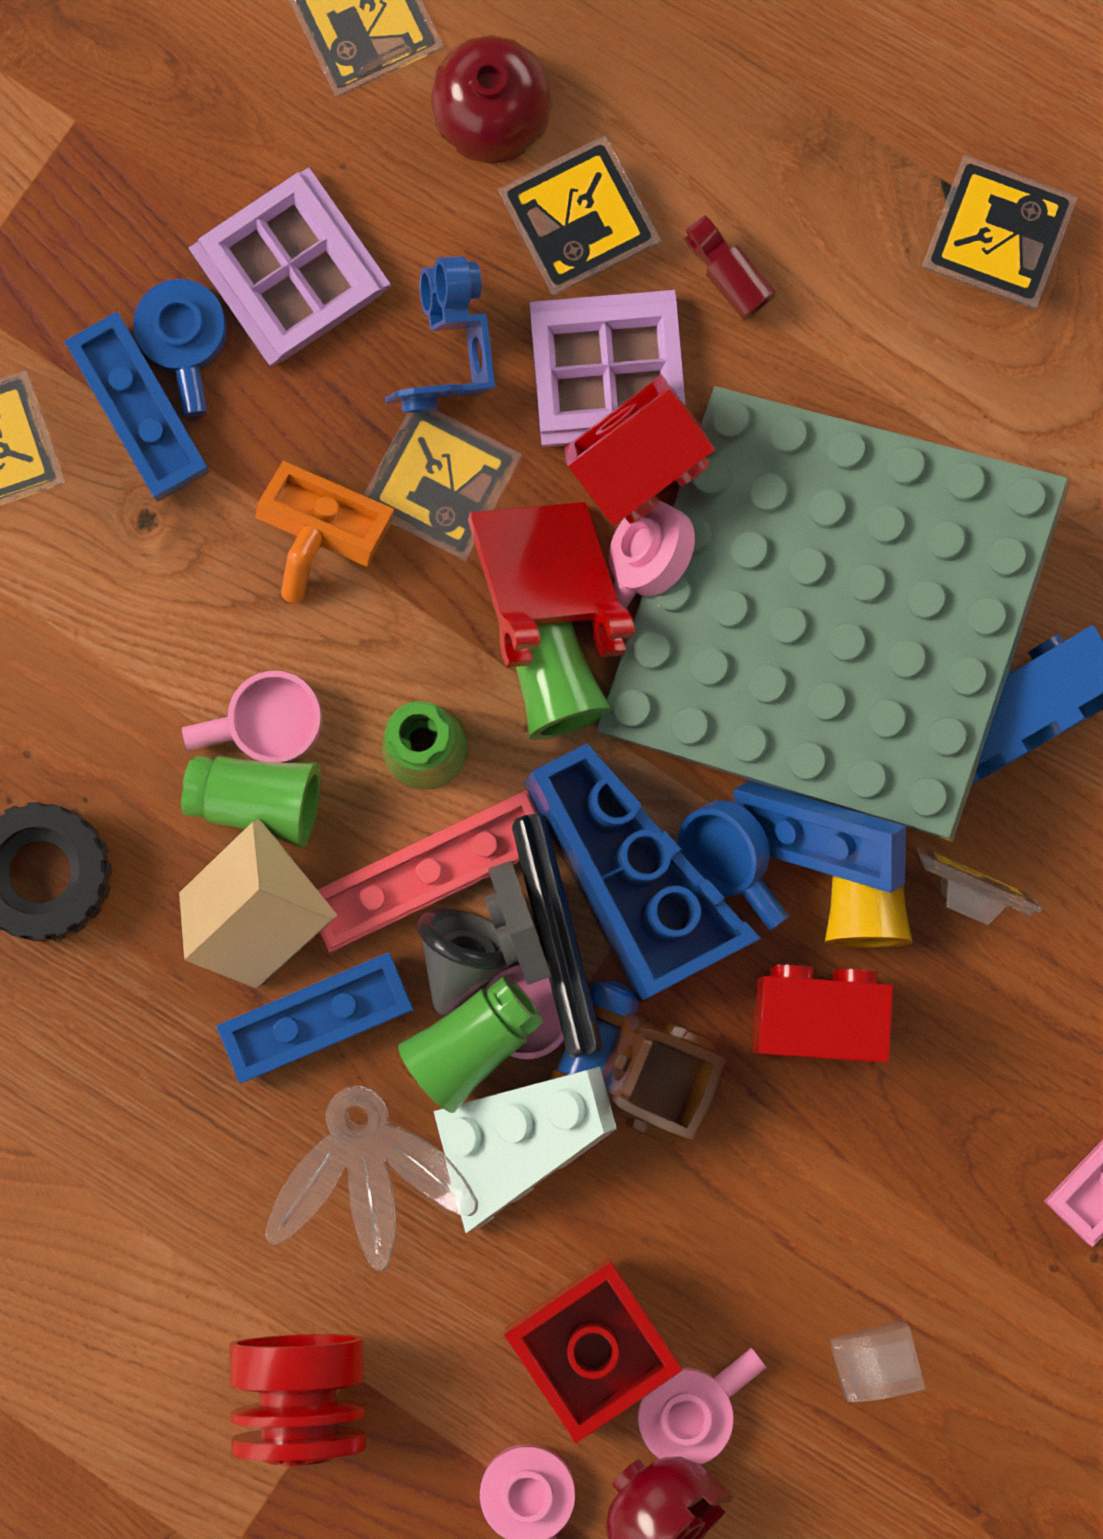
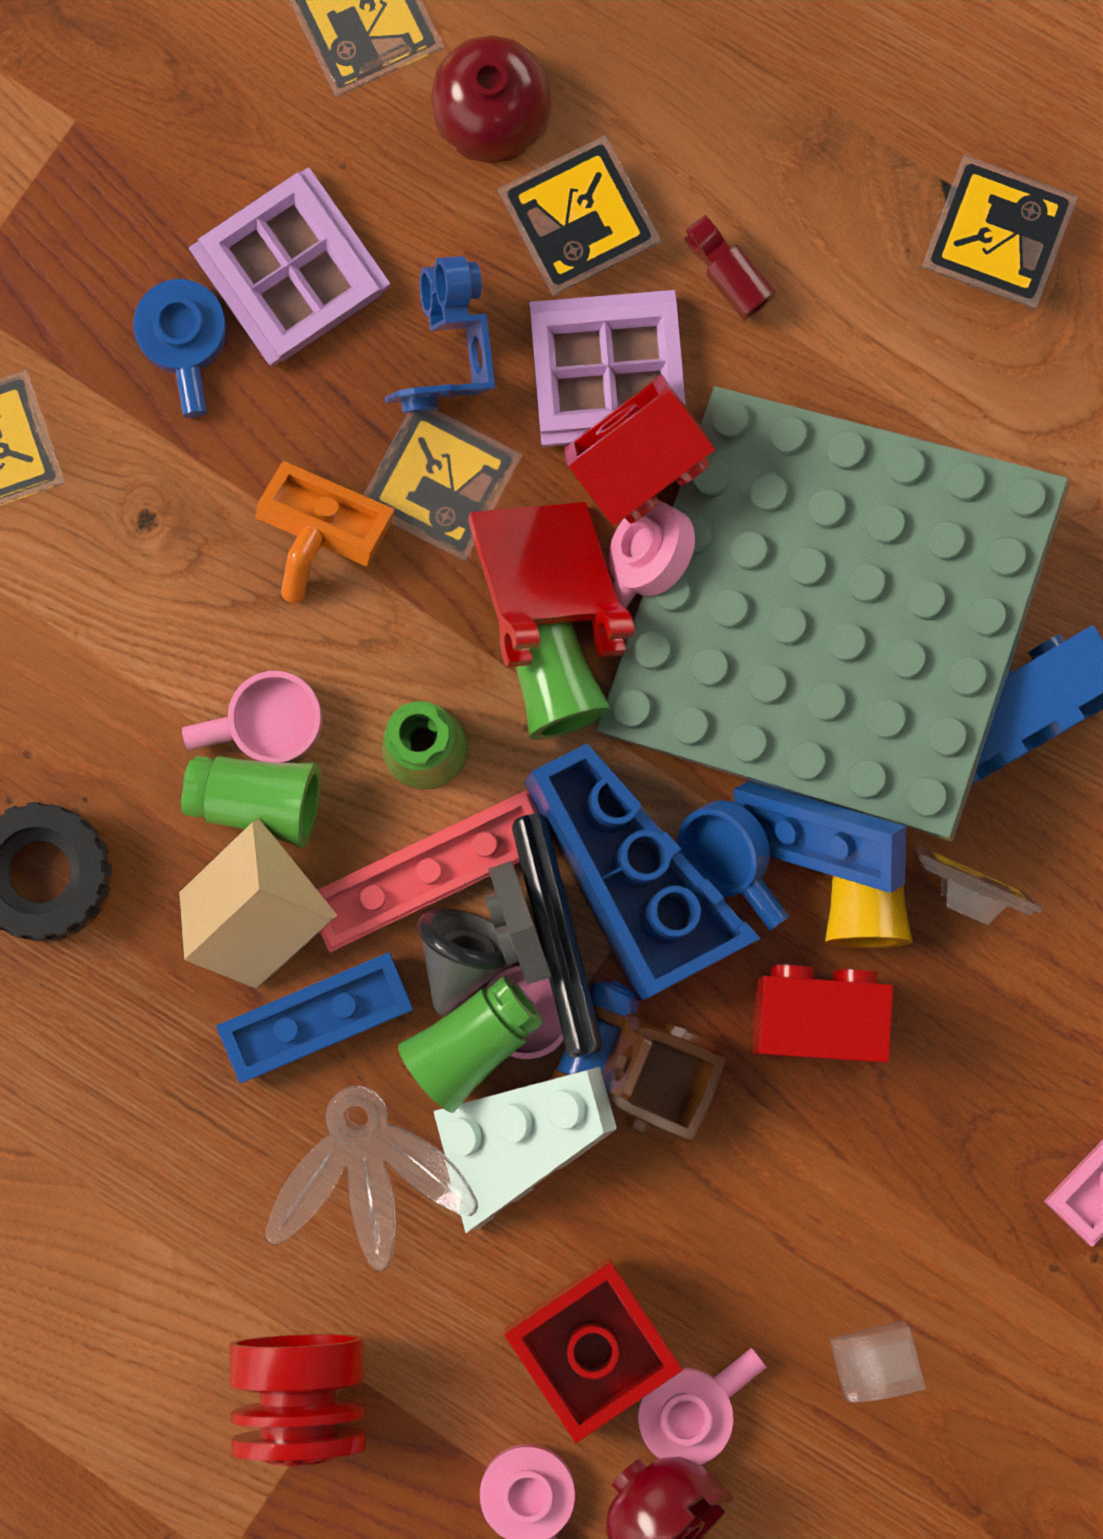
(137, 406): blue plate -> none

